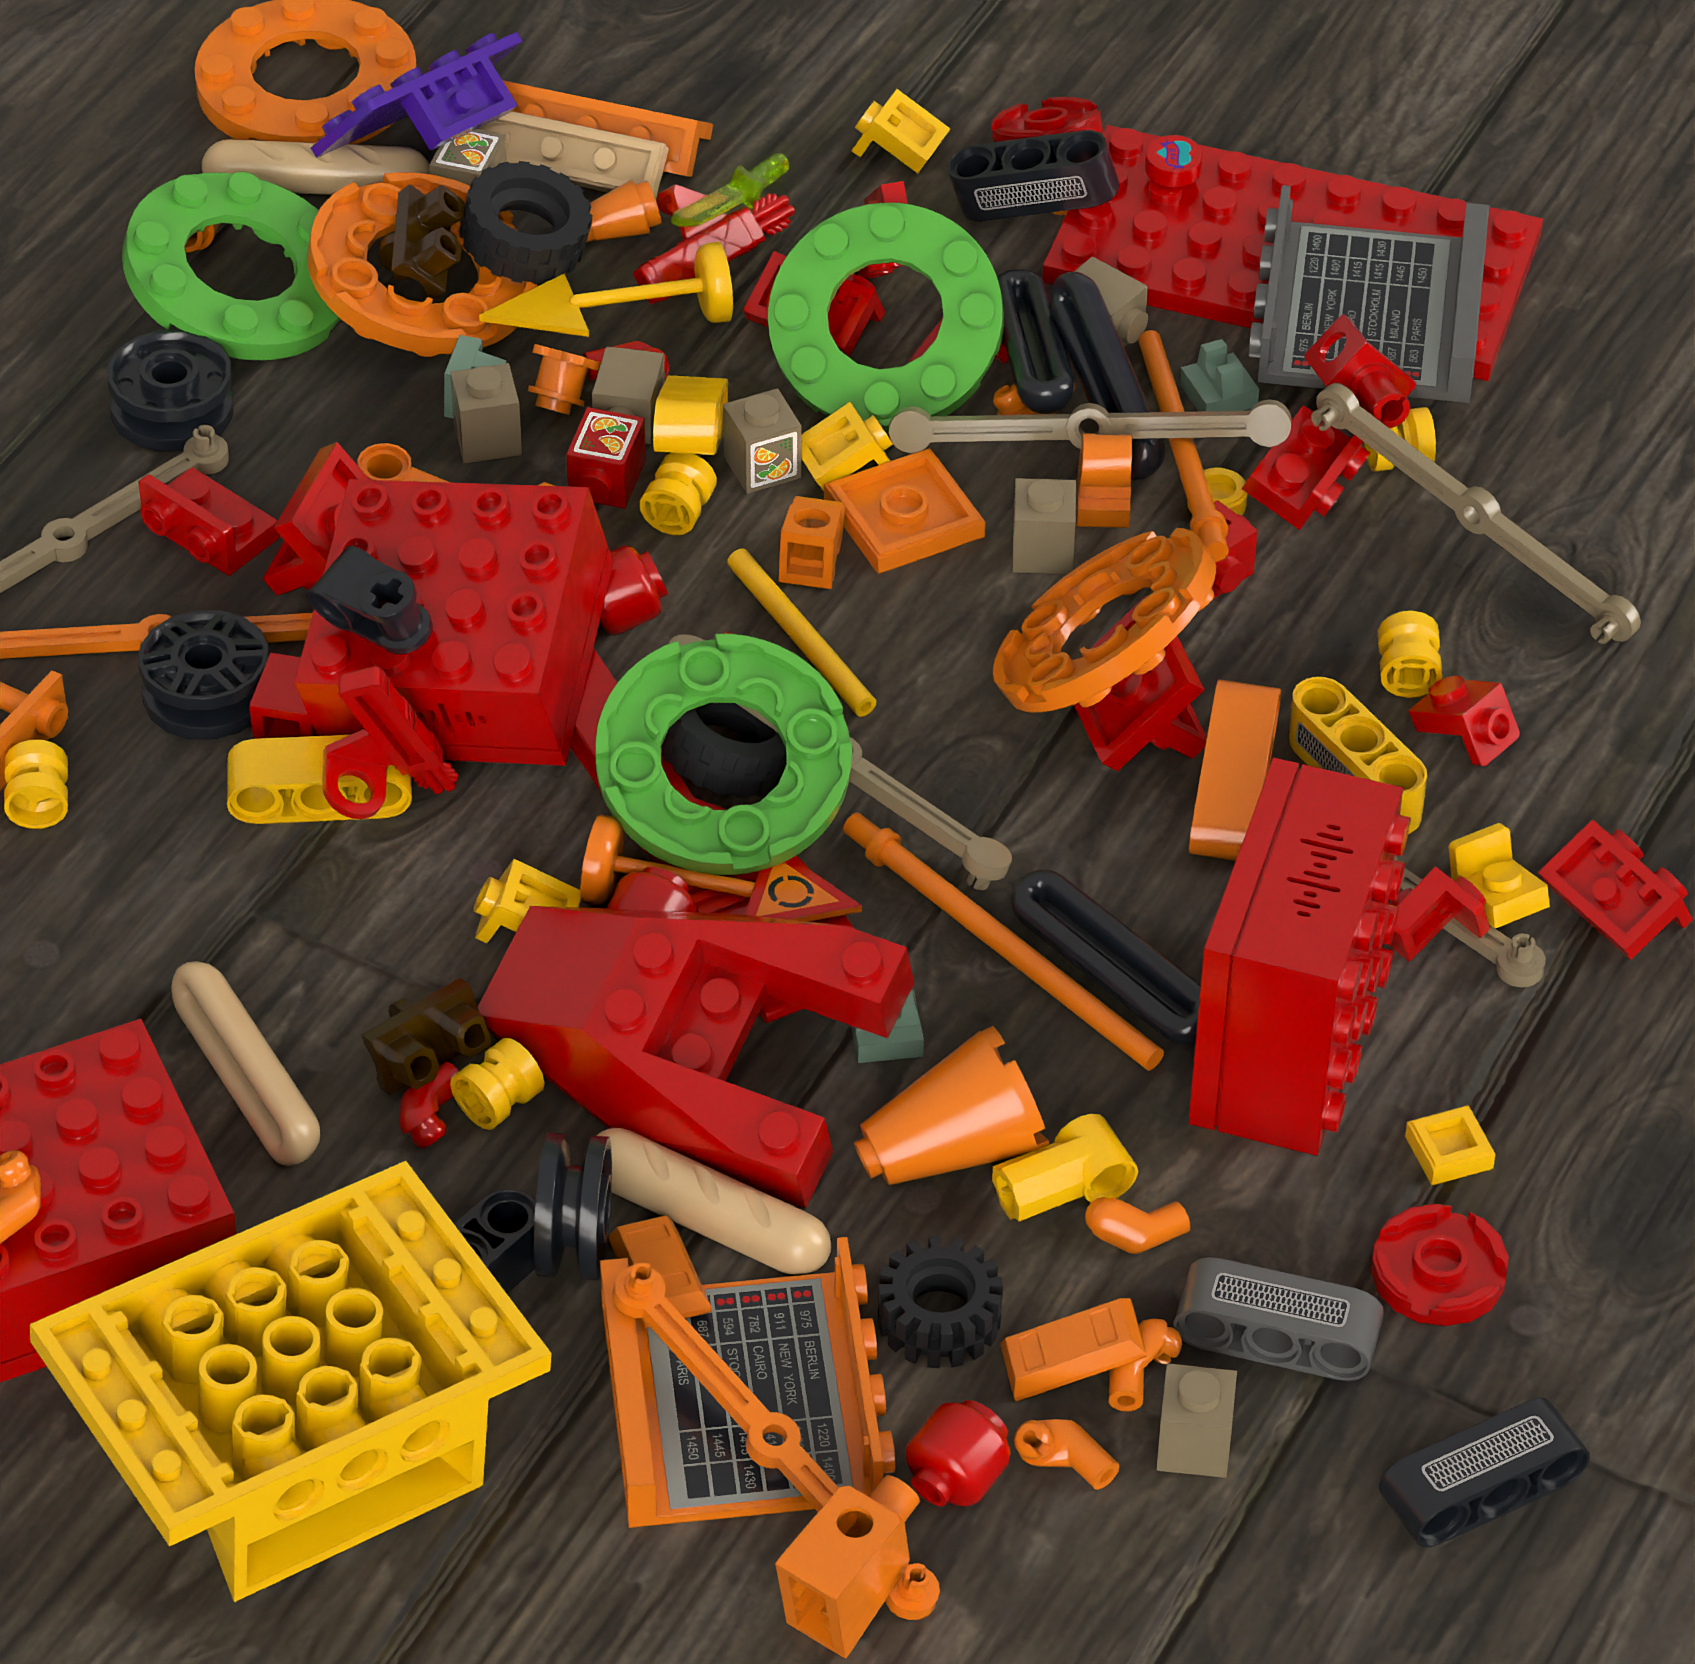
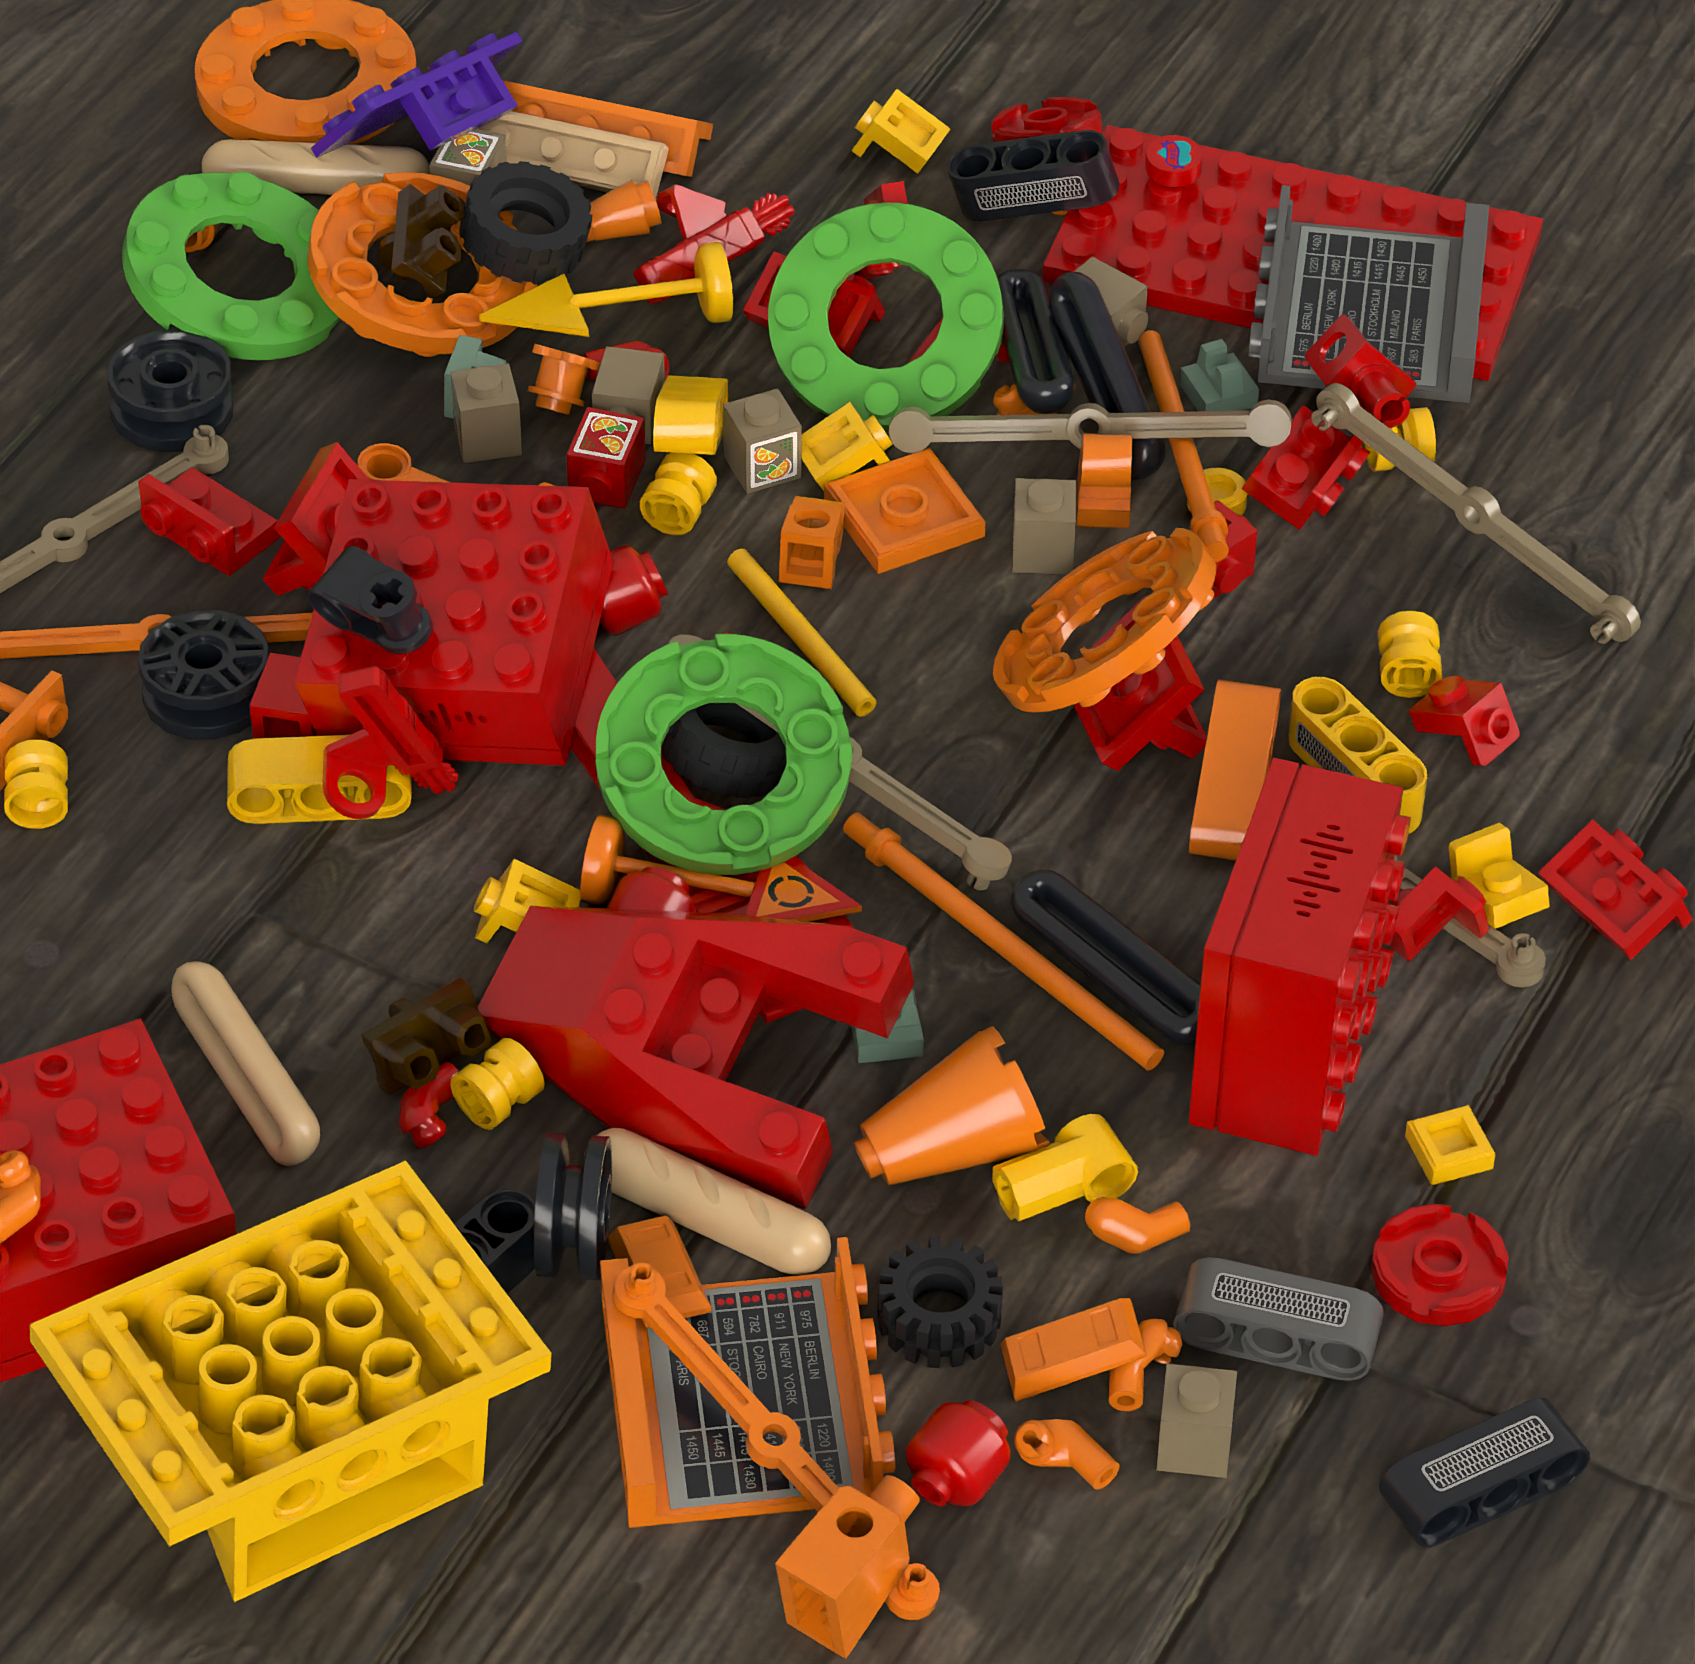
(743, 188): clear neon green sword -> none

